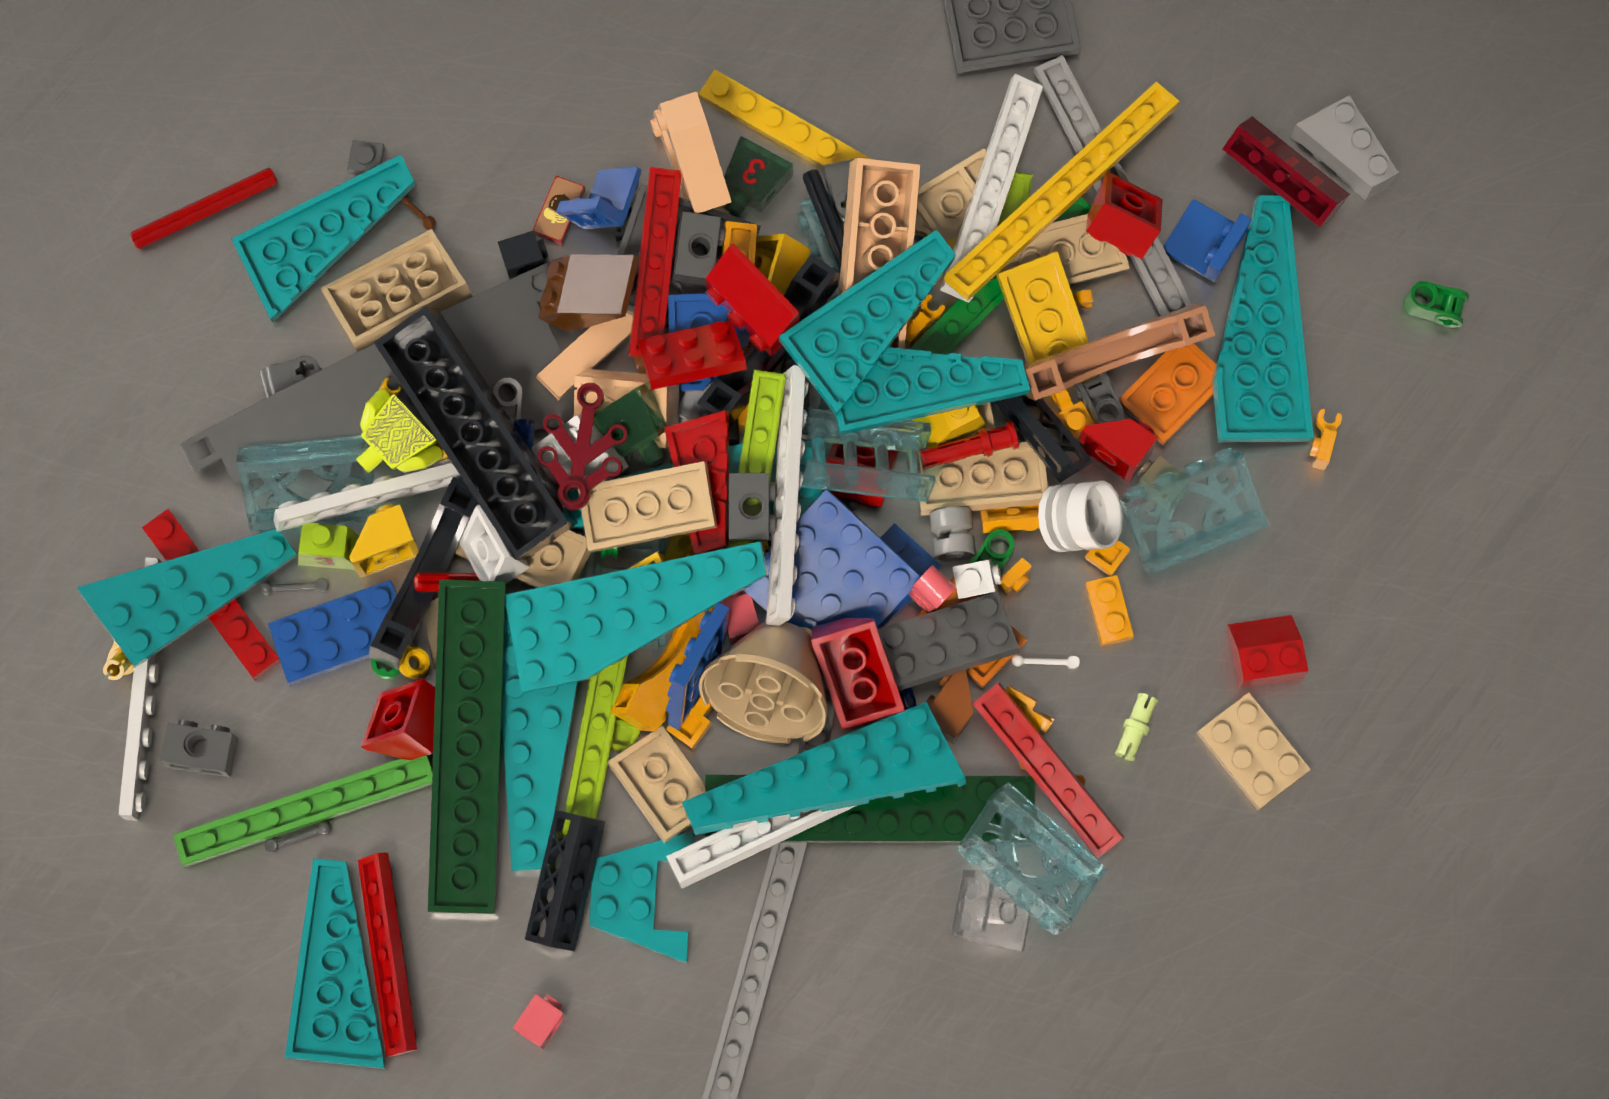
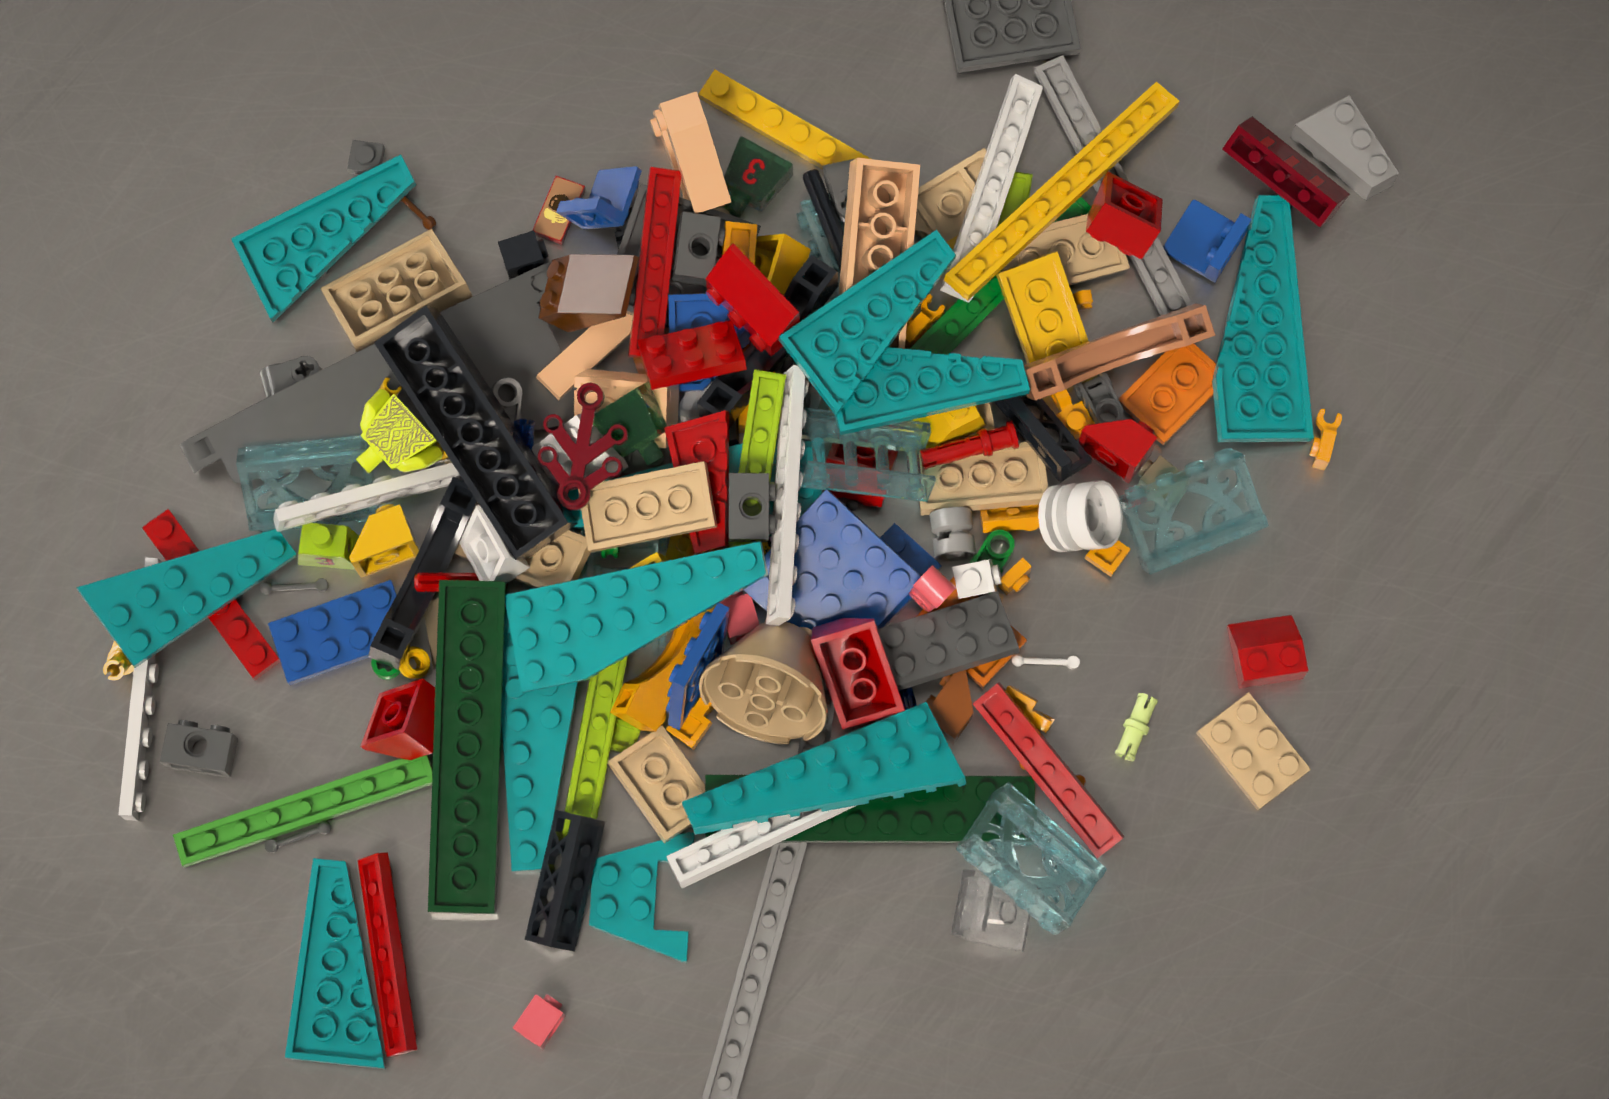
(203, 208): red axle -> none
(1109, 610): light orange plate -> none
(1442, 306): green piece -> none

